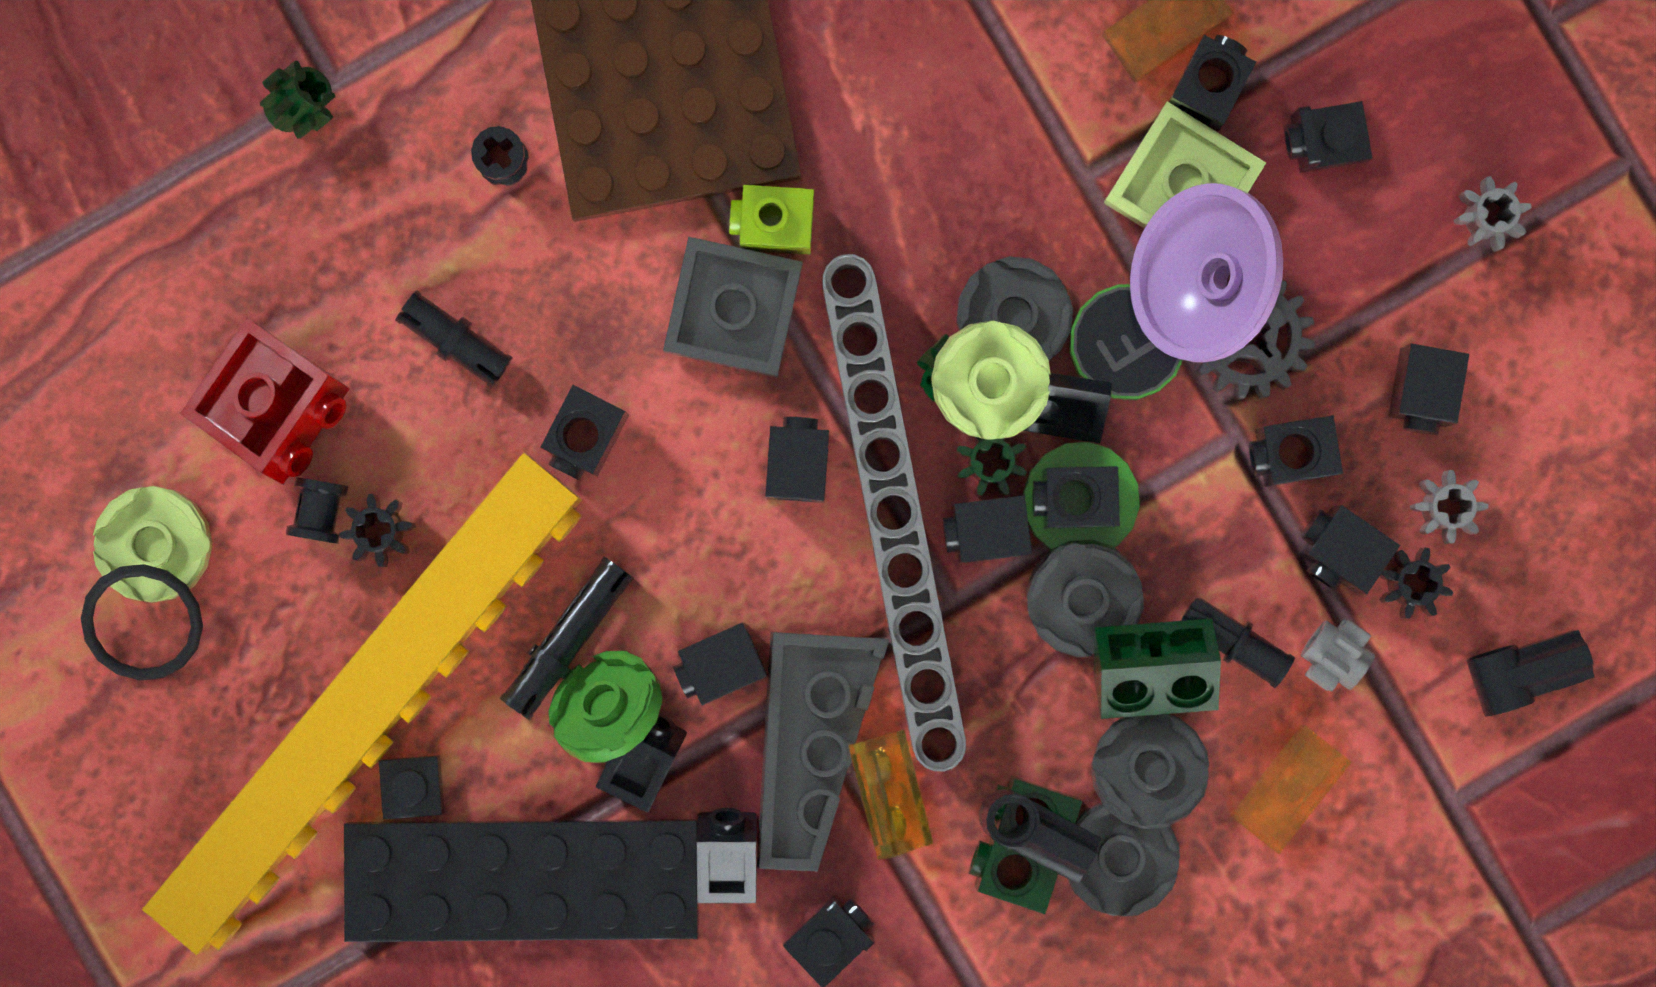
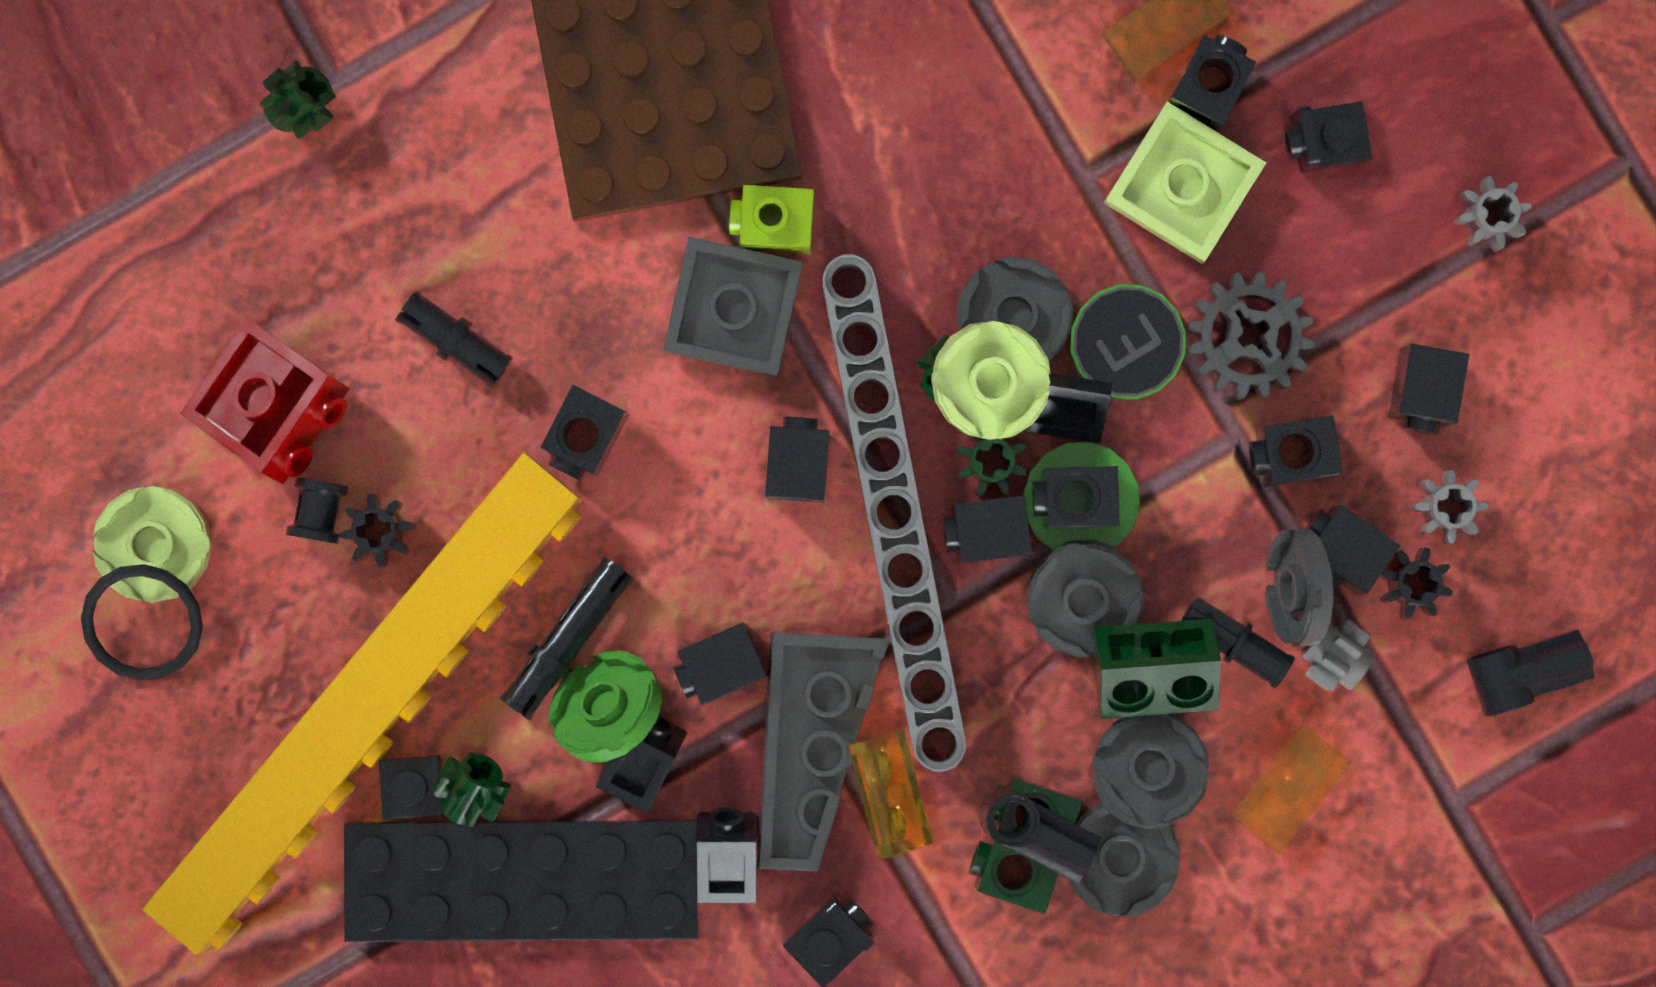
(471, 789): none -> dark green gear
(505, 139): black bush -> none
(1185, 266): lavender dish -> none
(1302, 588): none -> dark grey tile

